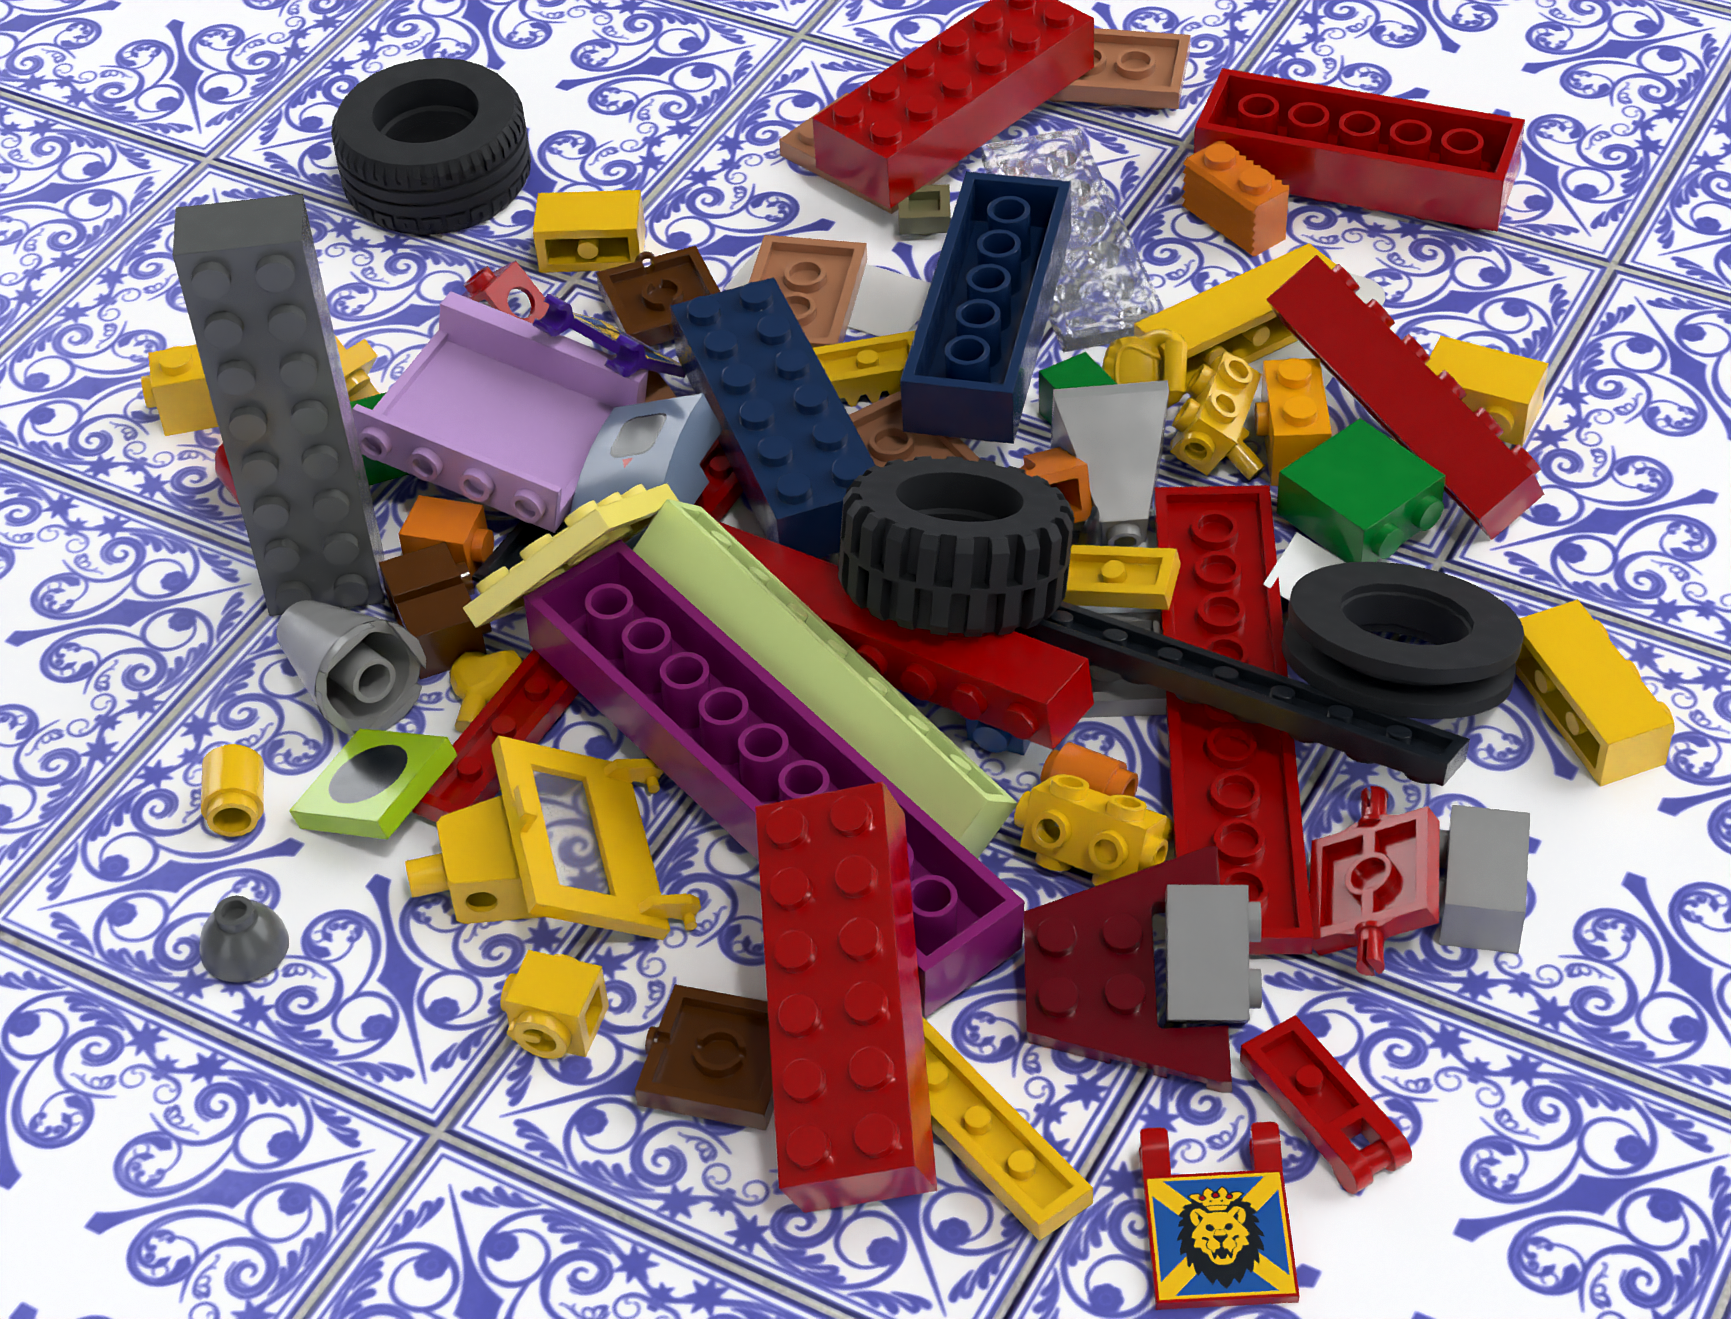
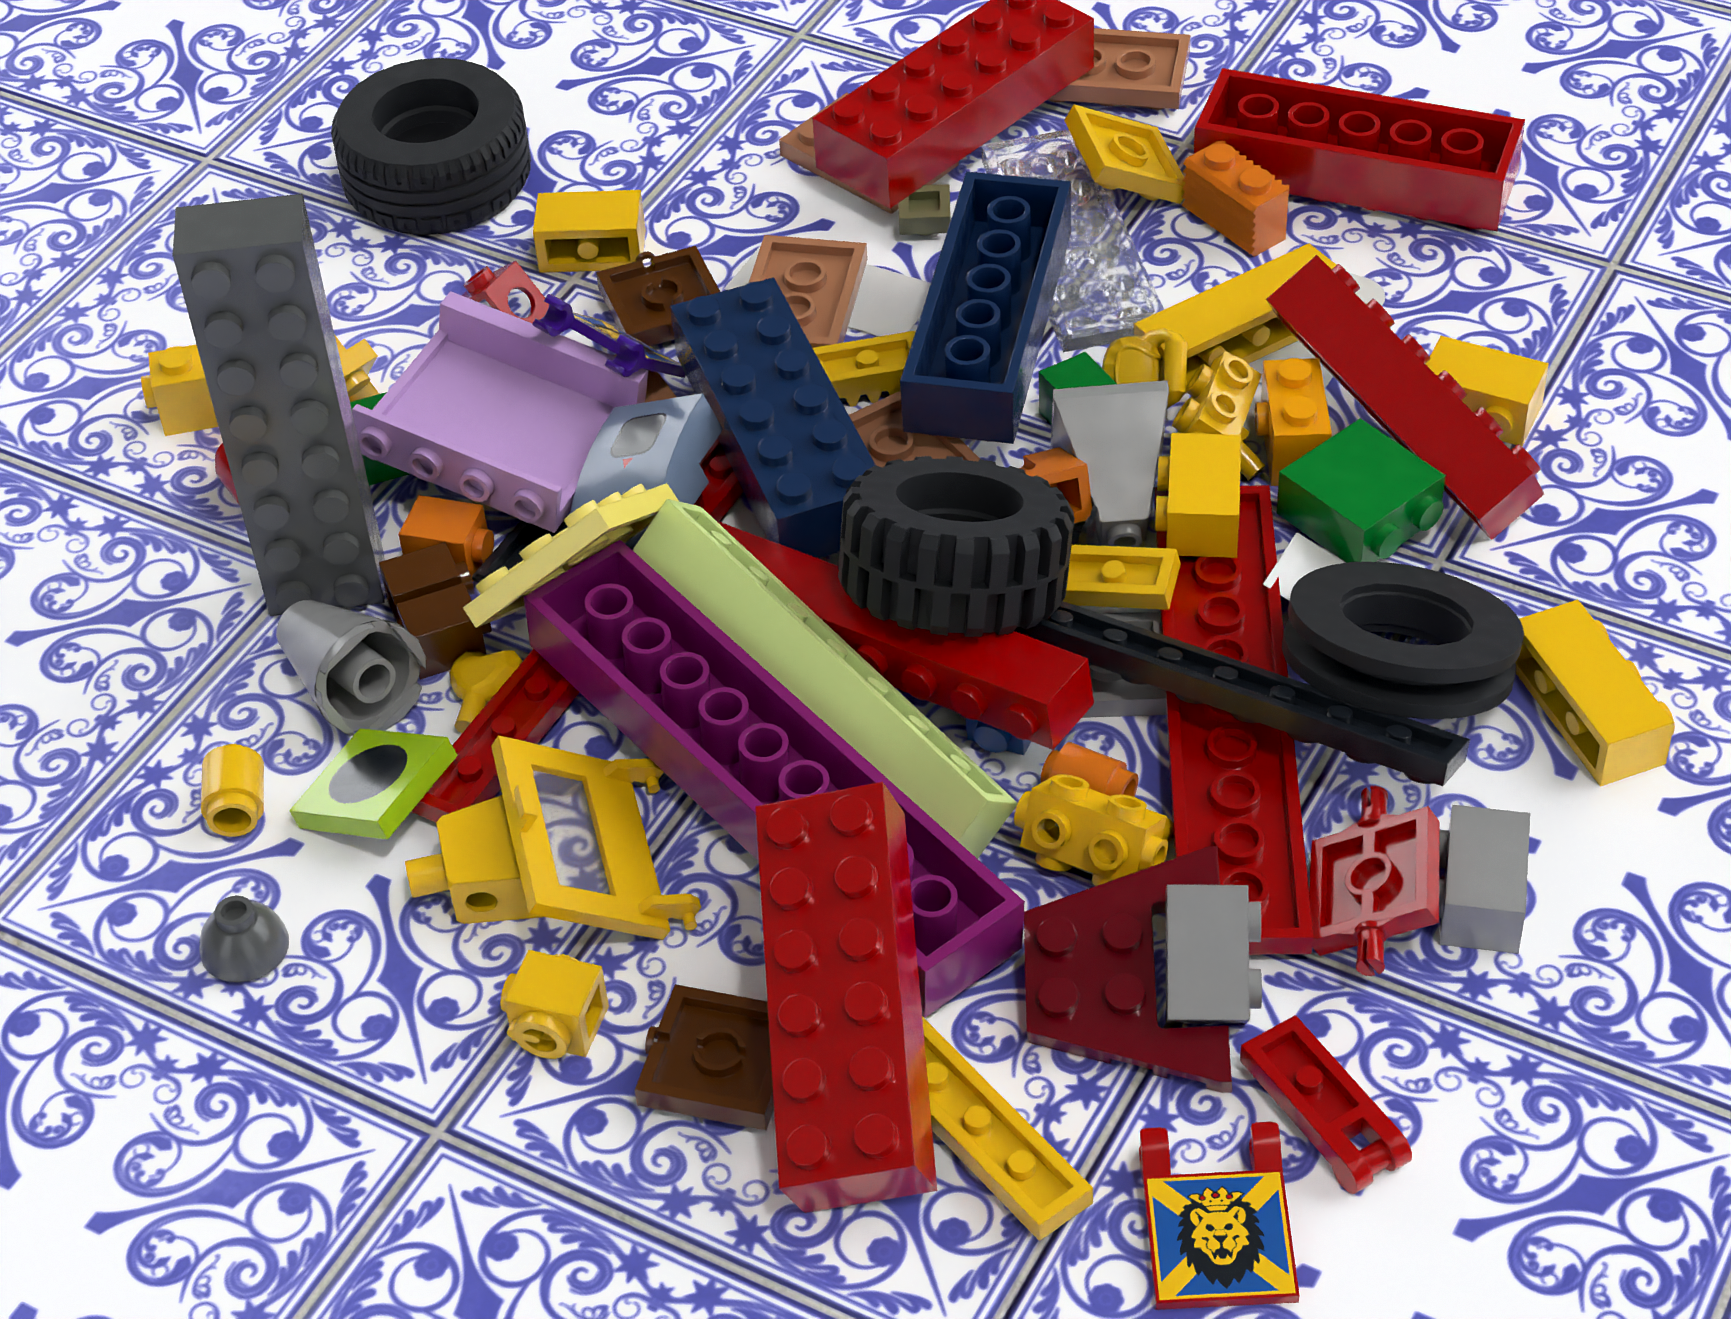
(1126, 154): none -> yellow plate
(1202, 494): none -> yellow brick

